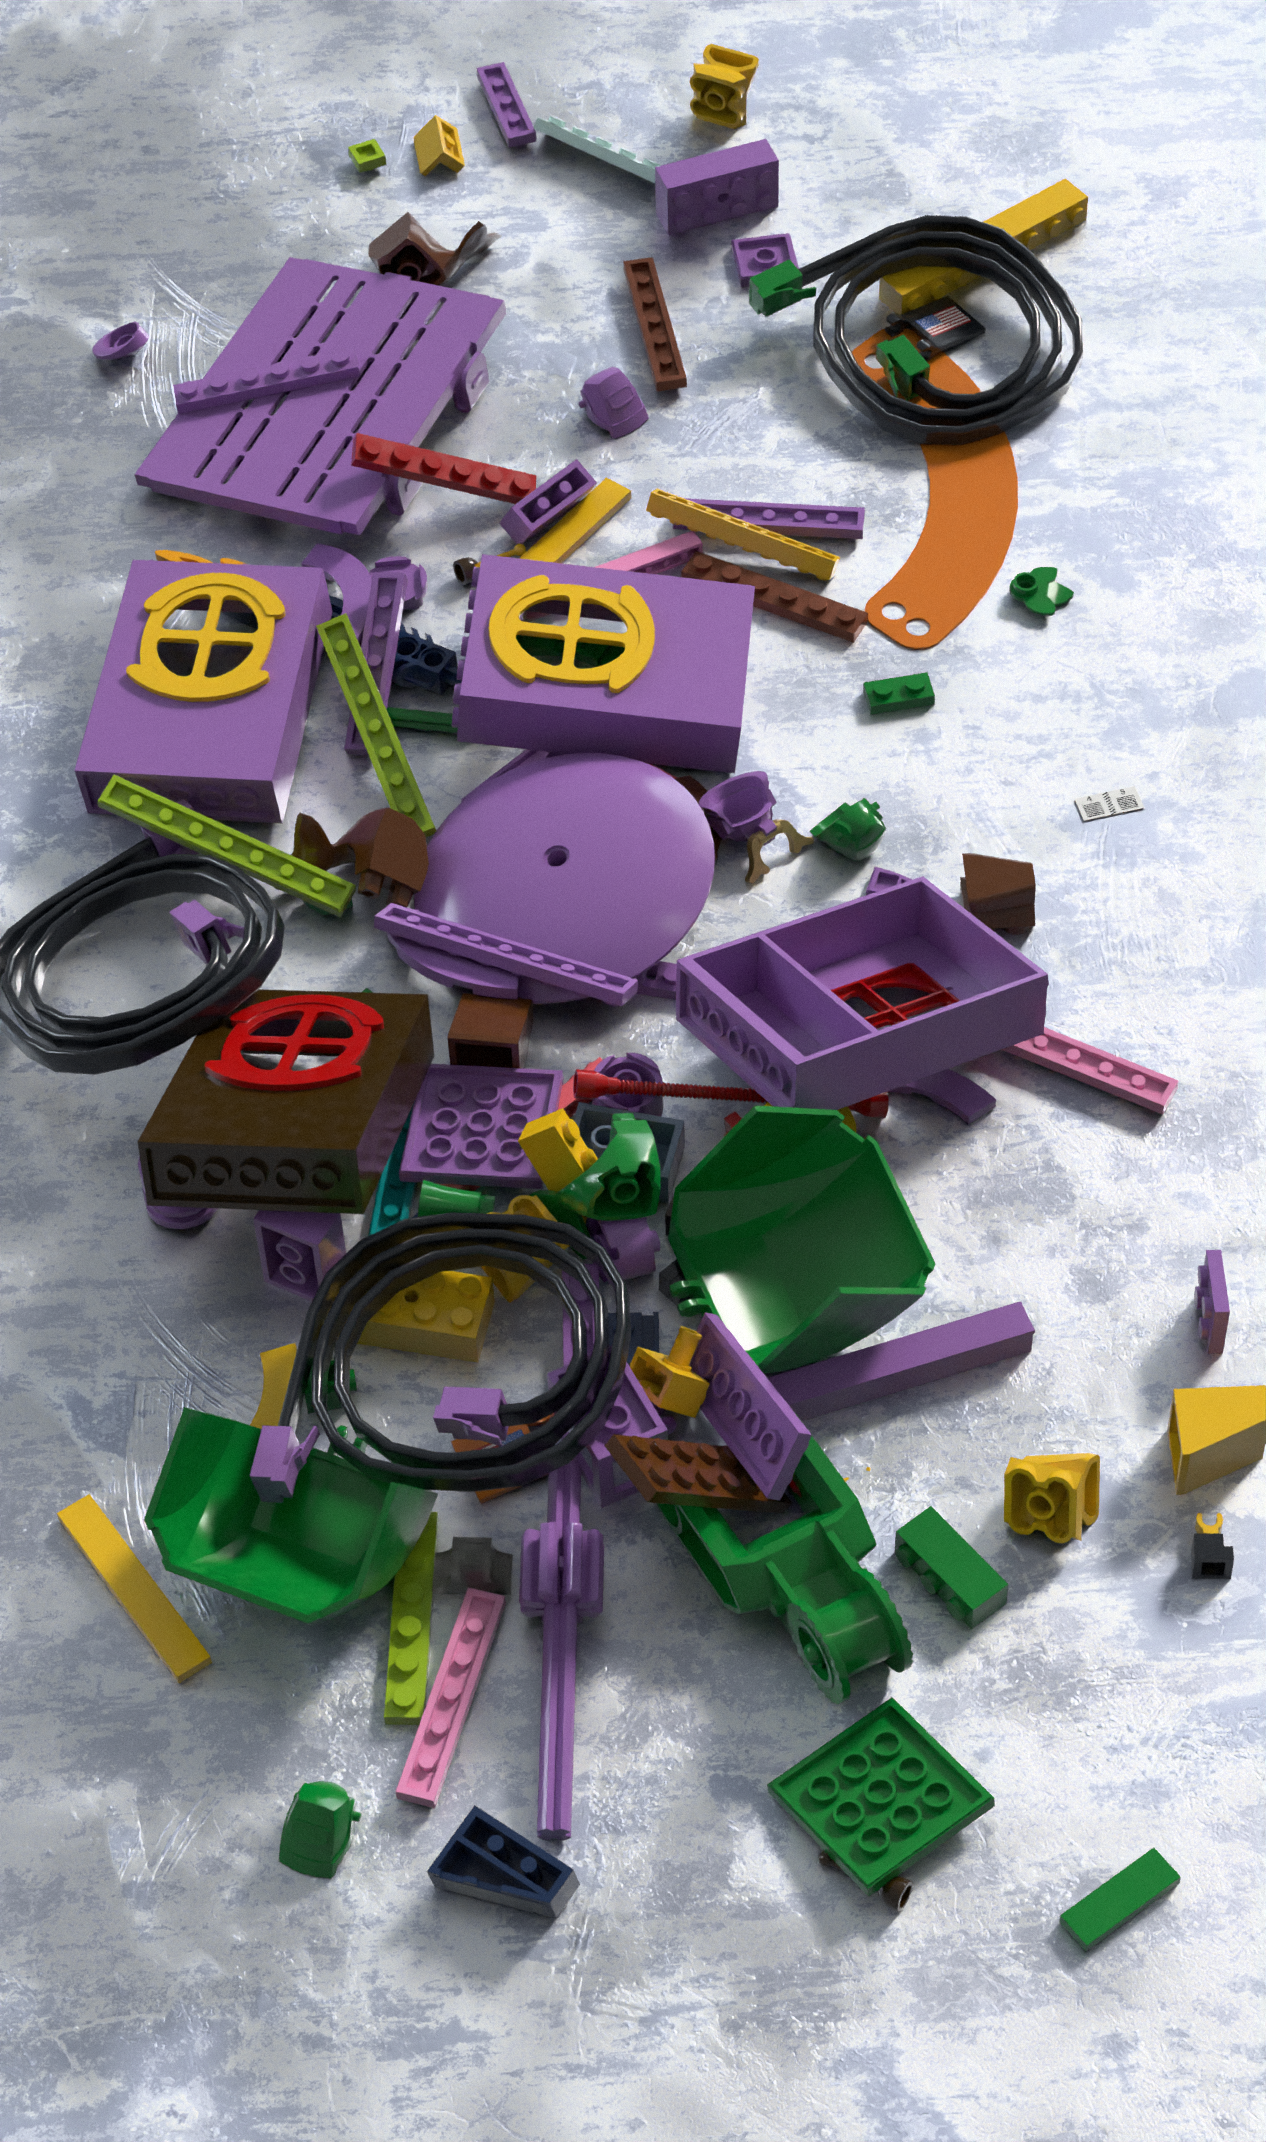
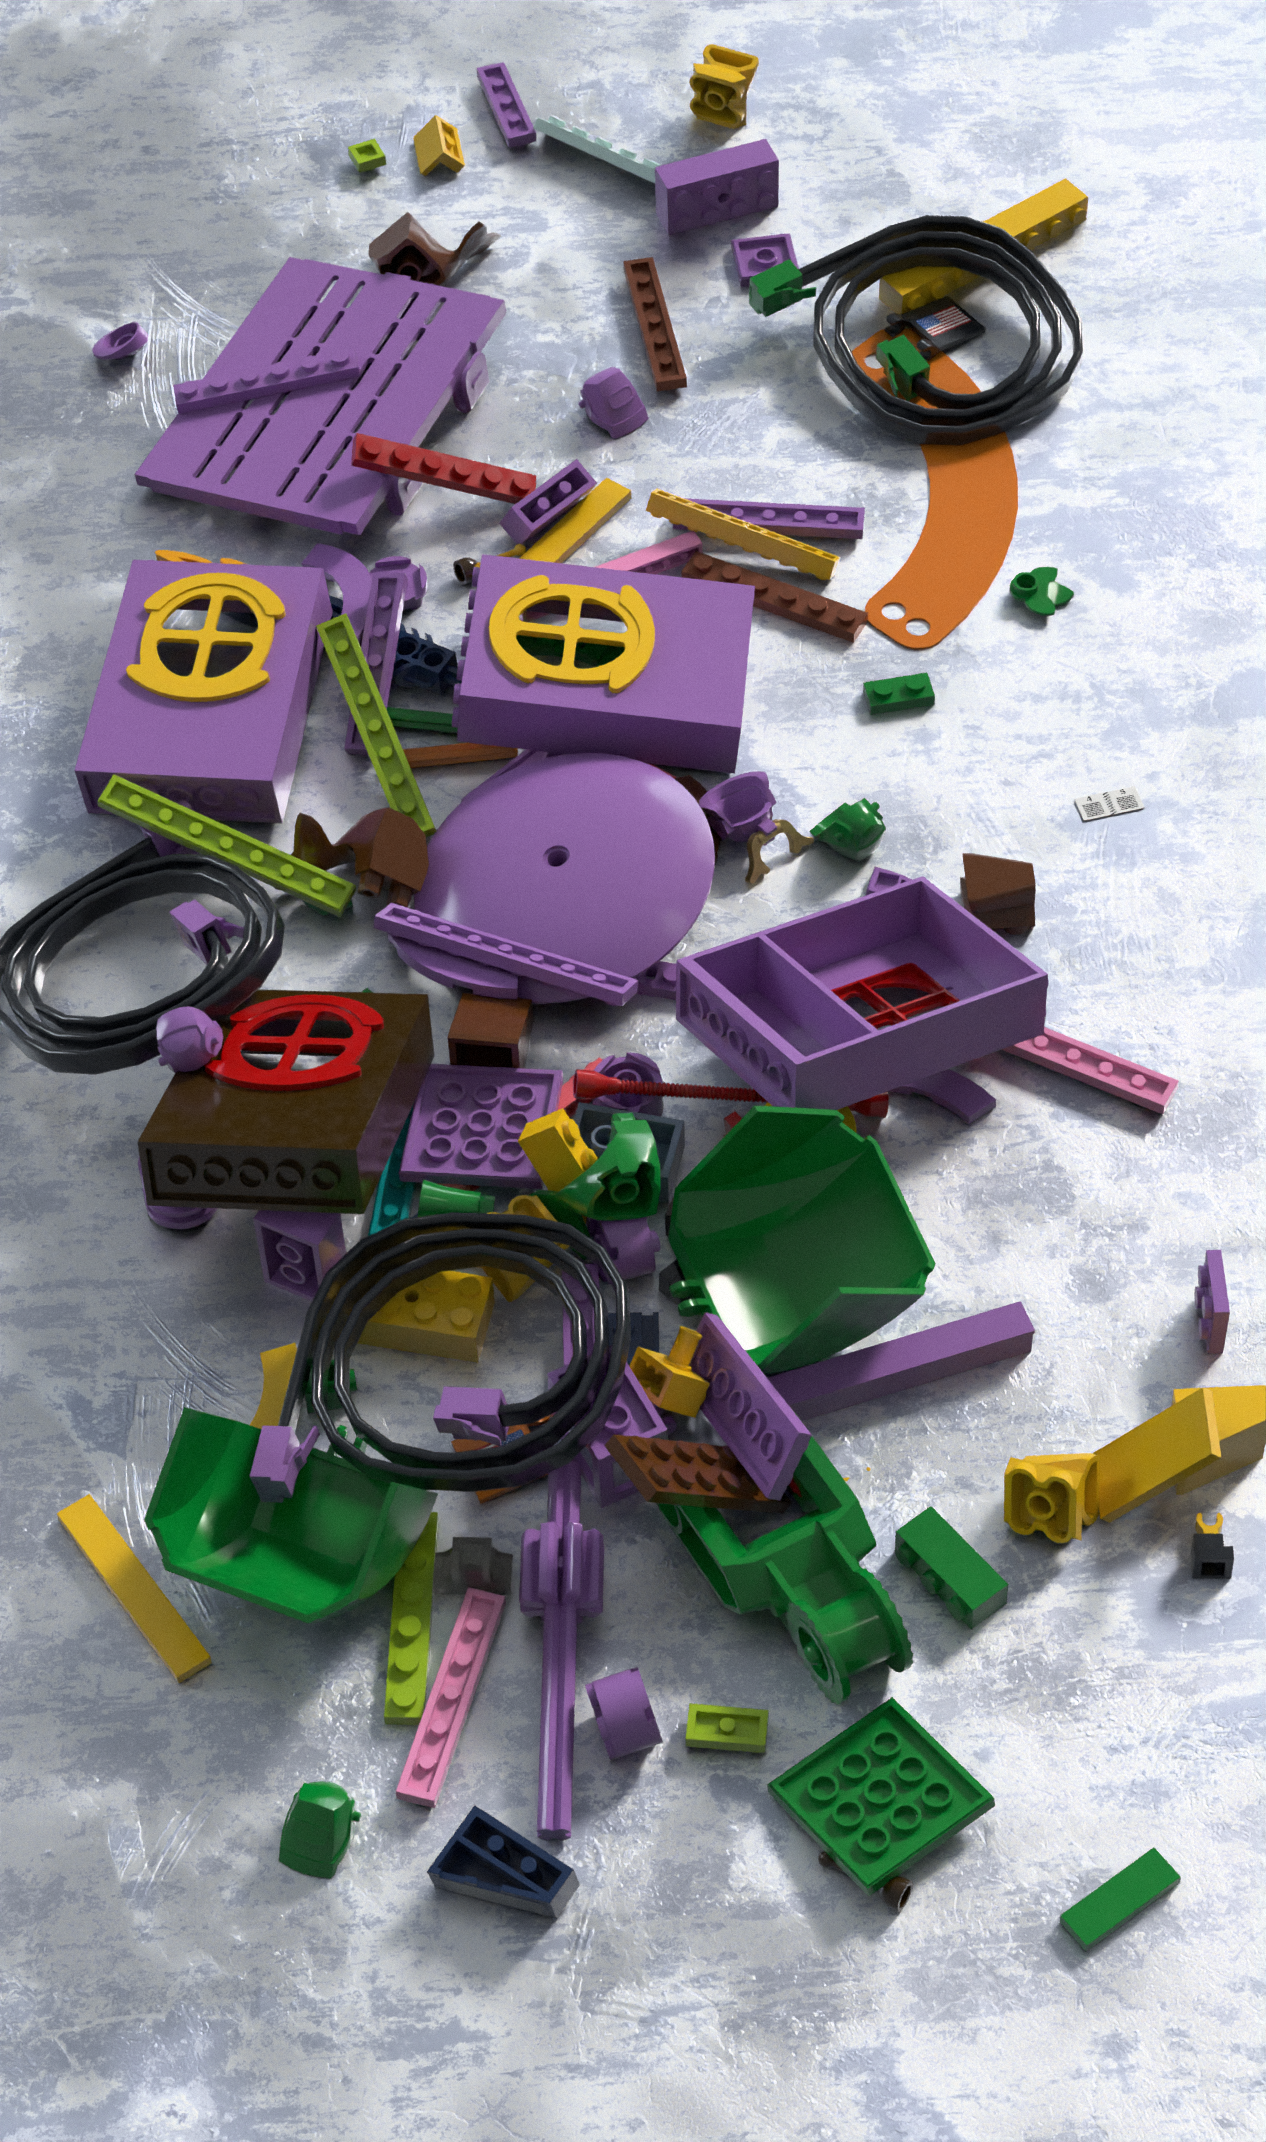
(187, 1039): none -> medium lavender helmet
(456, 754): none -> orange axle
(623, 1713): none -> medium lavender brick
(727, 1728): none -> lime plate
(1158, 1454): none -> yellow tile

